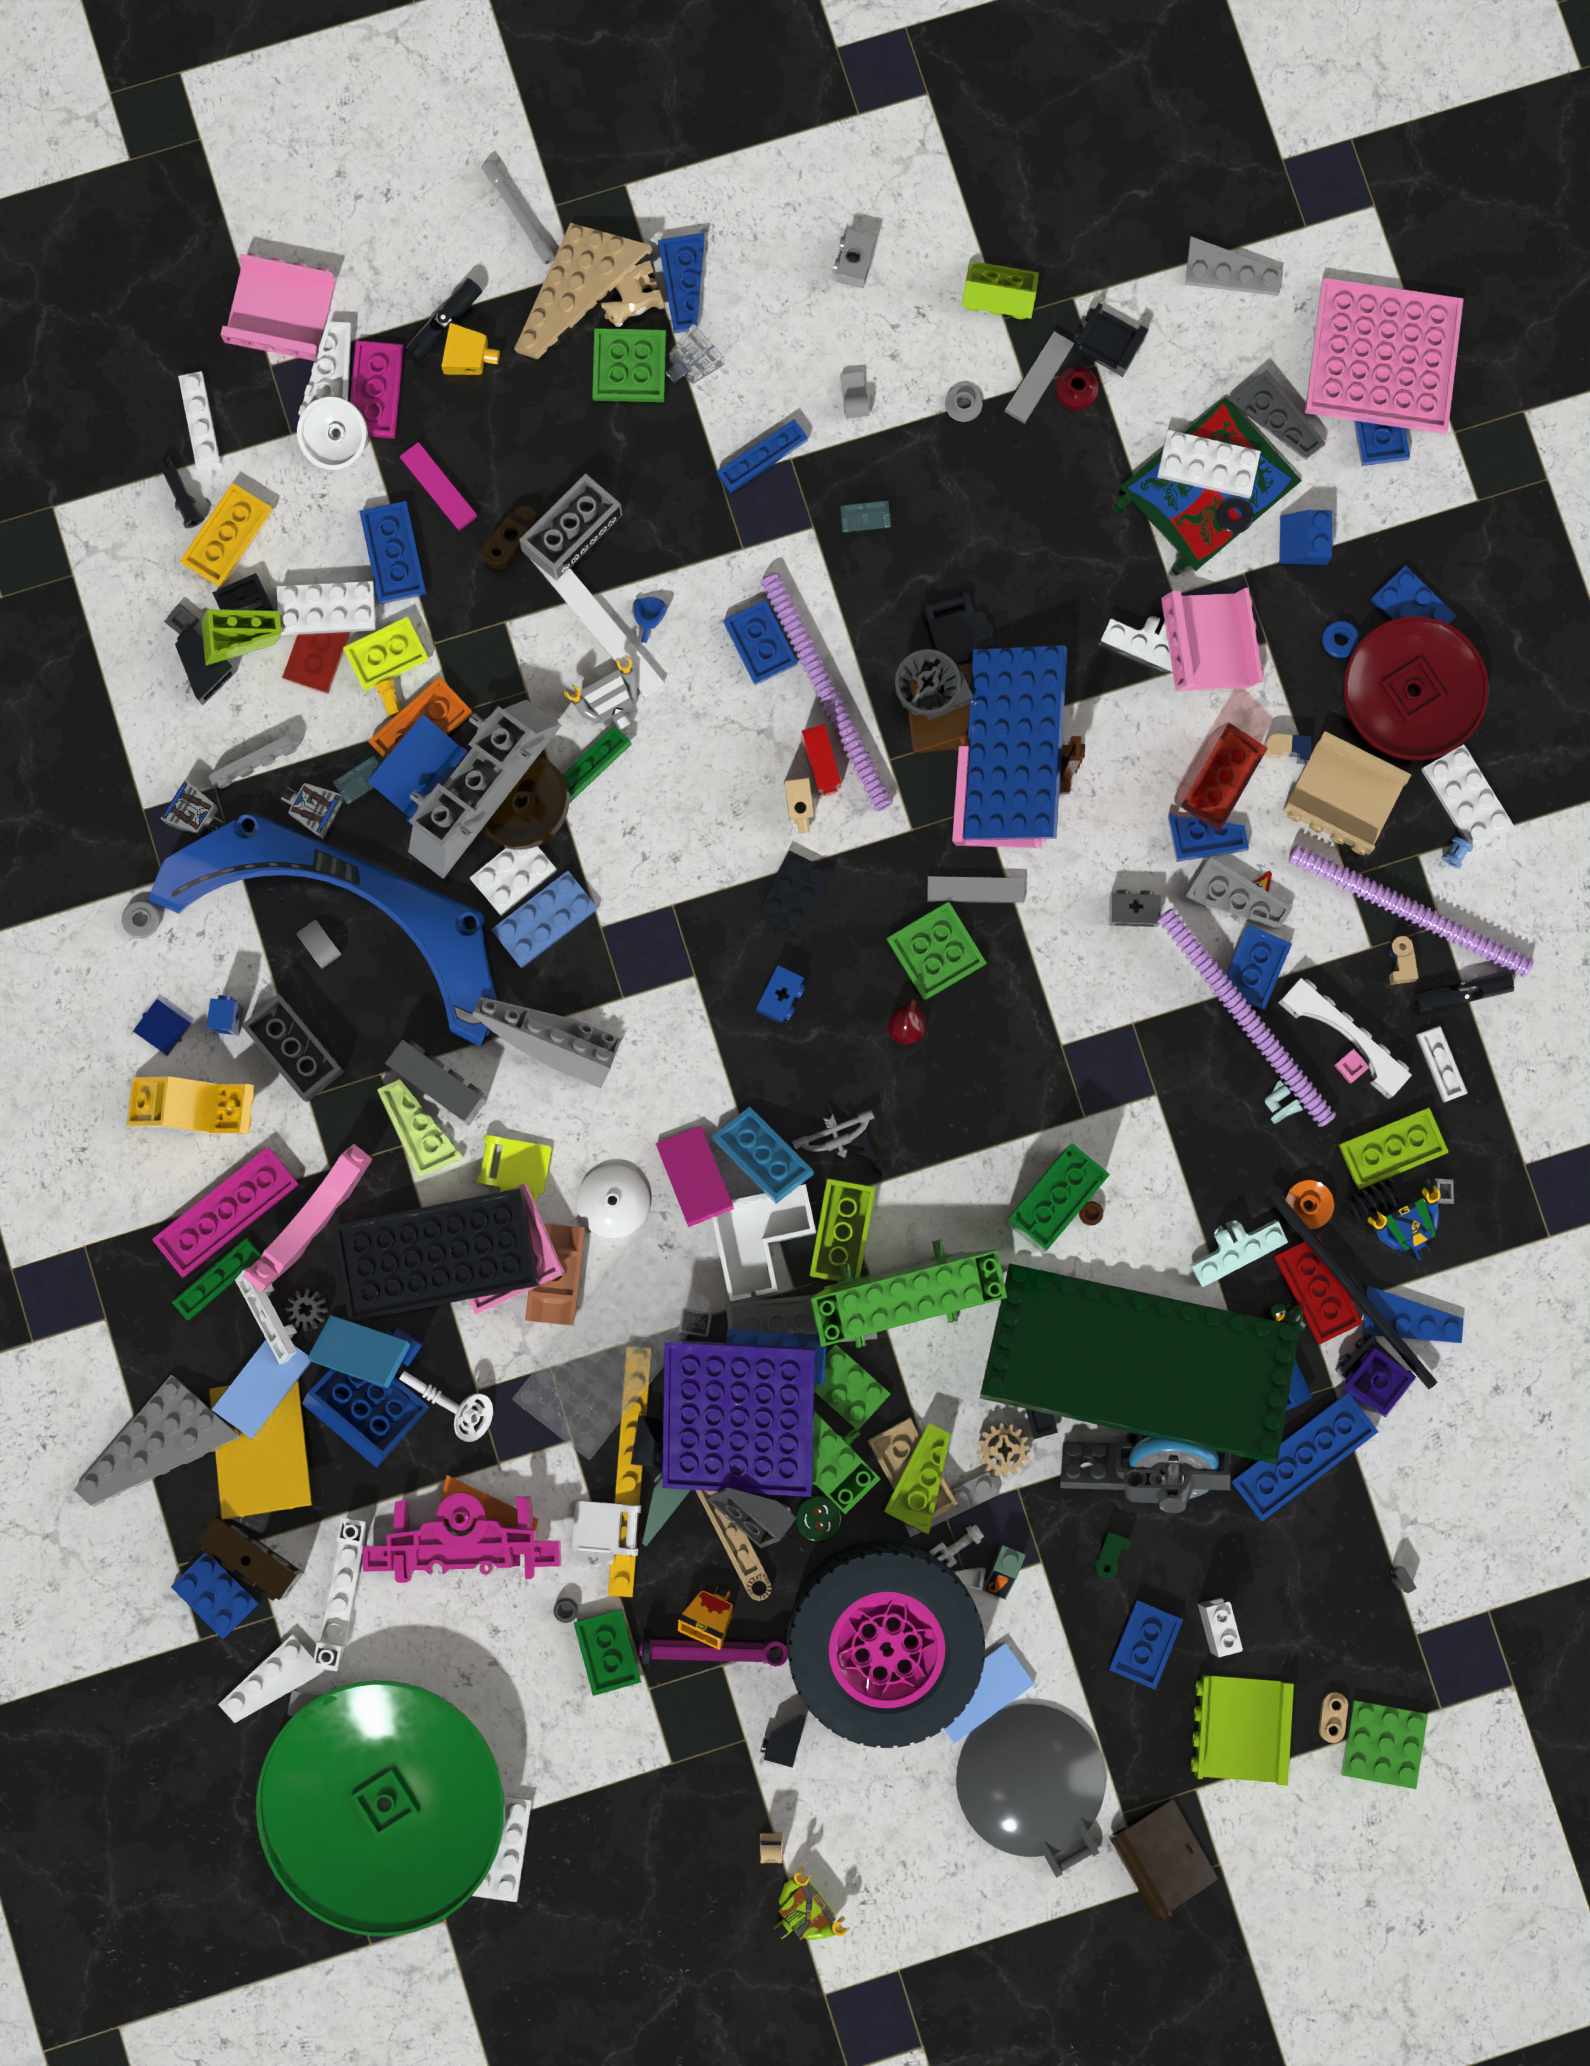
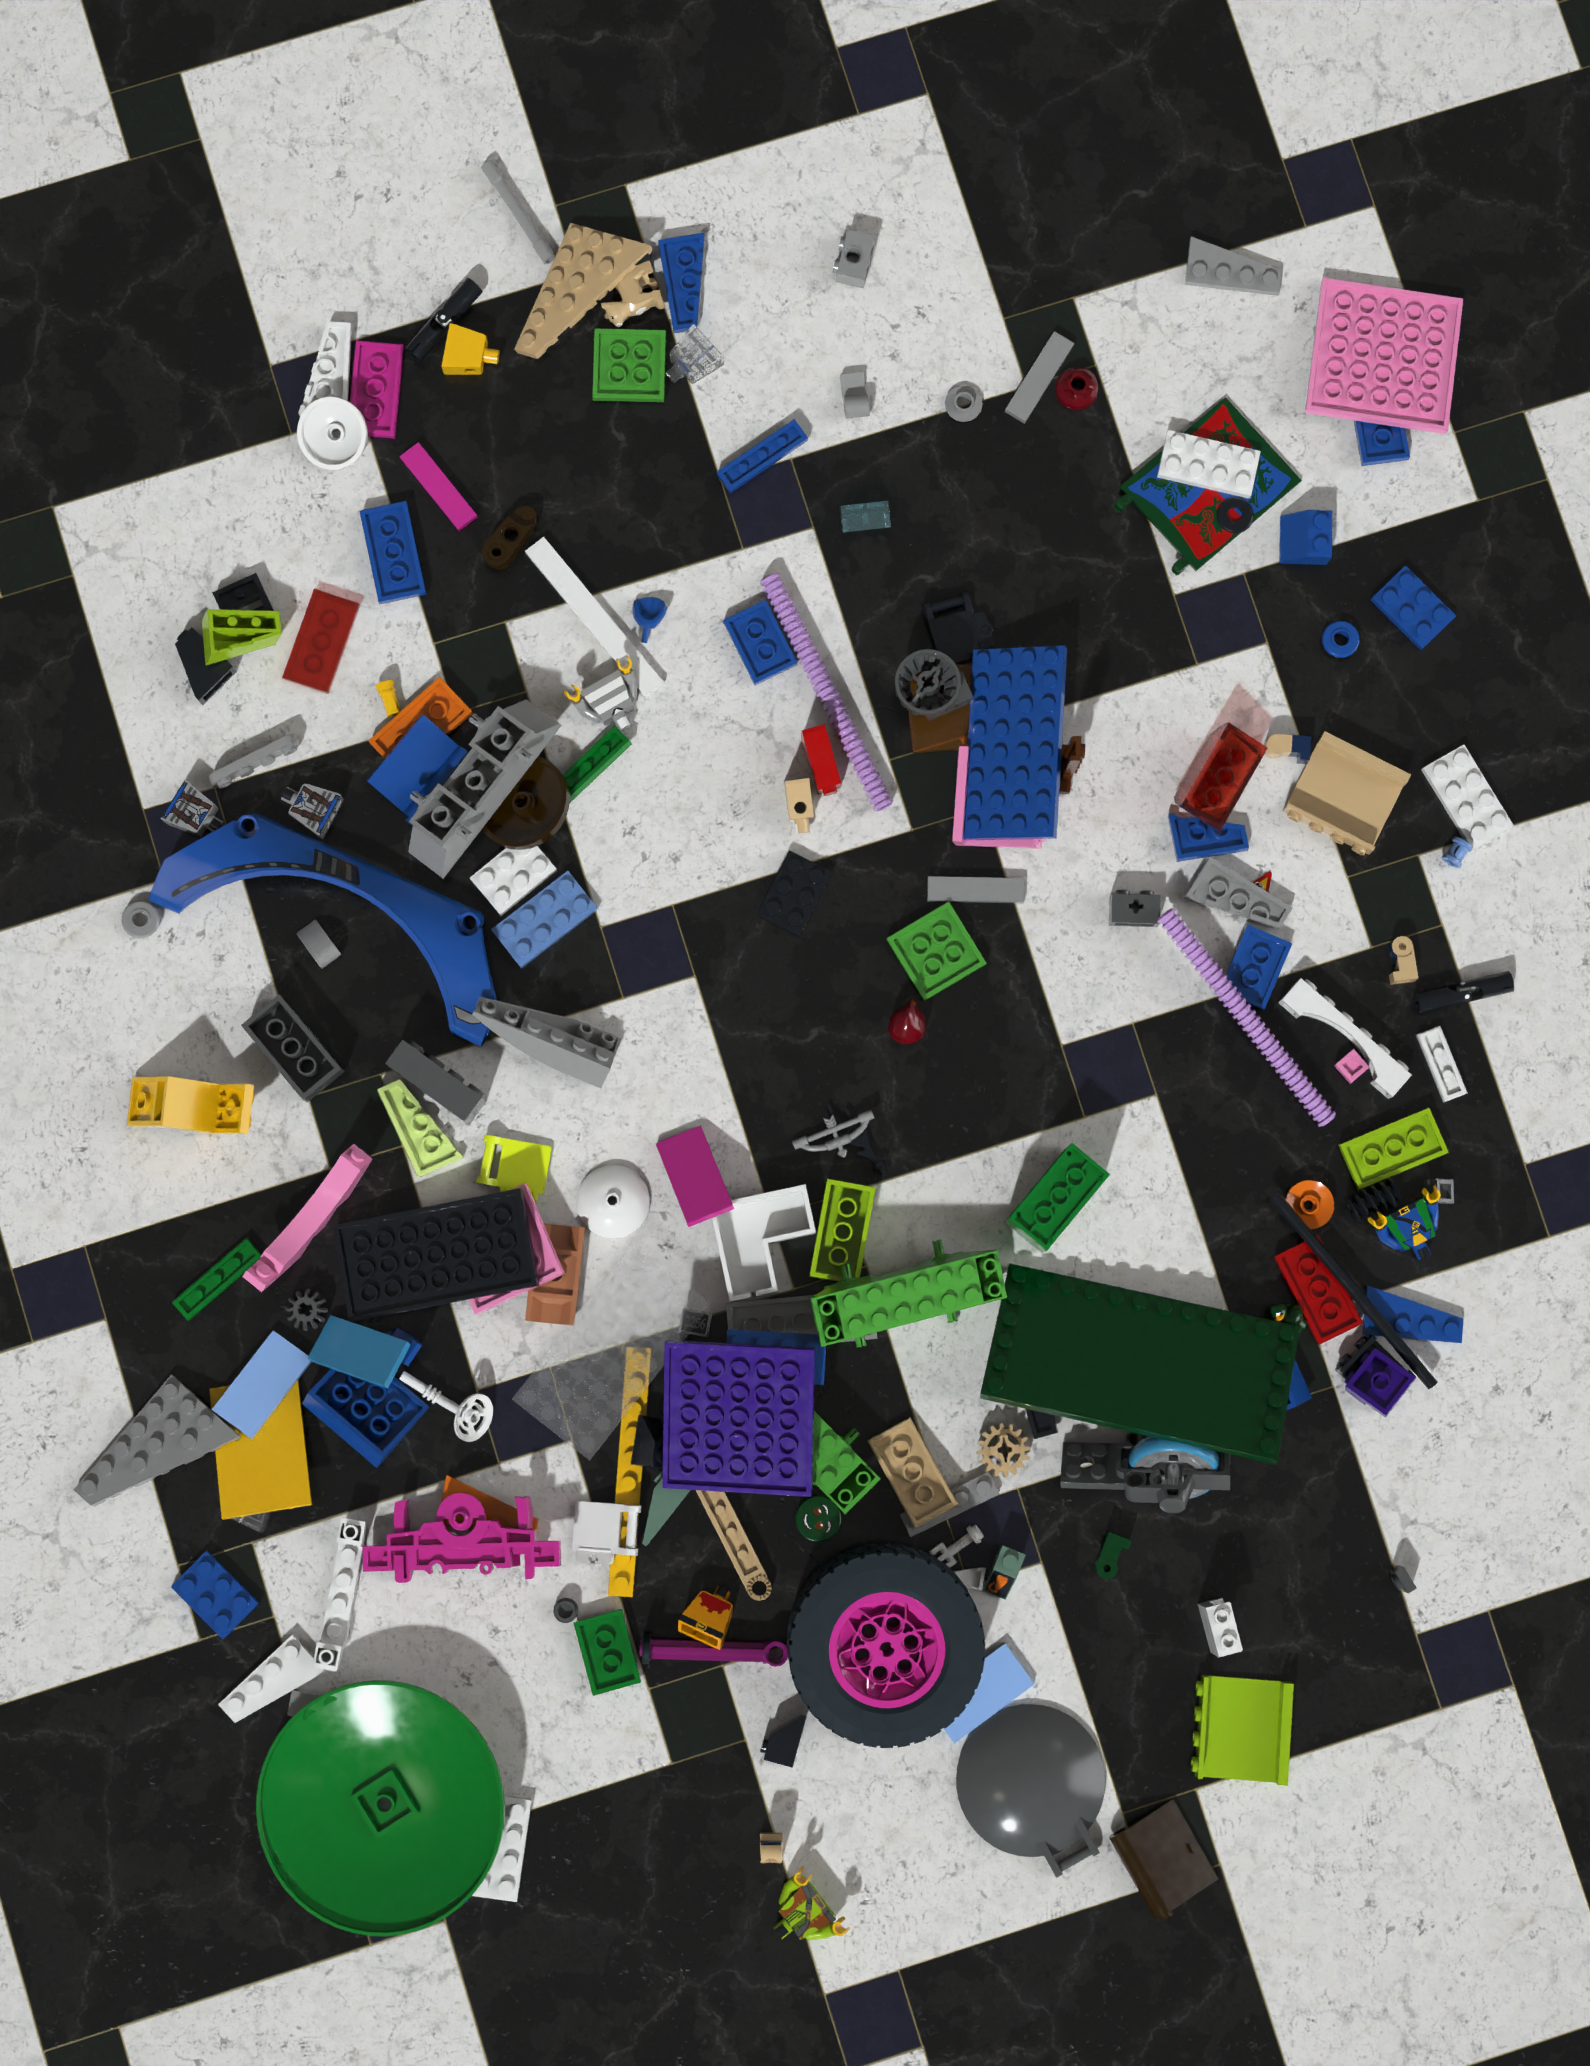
(162, 1027): clear blue piece -> none
(181, 619): dark grey tile -> none
(184, 502): black pin -> none
(199, 420): white plate -> none
(224, 1015): blue brick -> none
(225, 1212): dark pink plate -> none
(226, 535): yellow plate -> none
(235, 1548): dark brown brick -> none
(268, 1320): white hinge -> none
(280, 307): bright pink panel -> none
(326, 608): white plate -> none
(354, 783): clear light blue hinge -> none
(386, 653): neon yellow plate -> none
(570, 527): light grey brick -> none
(757, 1517): dark grey slope -> none
(762, 1155): dark azure plate -> none
(769, 1003): blue brick -> none
(850, 1388): bright green plate -> none
(920, 1483): lime wing -> none
(1000, 290): lime slope -> none
(1091, 1213): reddish brown plate -> none
(1109, 340): black panel -> none
(1141, 643): white plate -> none
(1145, 1644): blue plate -> none
(1212, 641): bright pink panel -> none
(1237, 1250): light aqua plate -> none
(1275, 412): dark grey wing -> none
(1280, 1092): light aqua piece -> none
(1305, 1456): blue plate -> none
(1332, 1717): tan plate -> none
(1384, 1744): bright green plate -> none
(1411, 910): lavender piece -> none
(1449, 681): dark red dish -> none

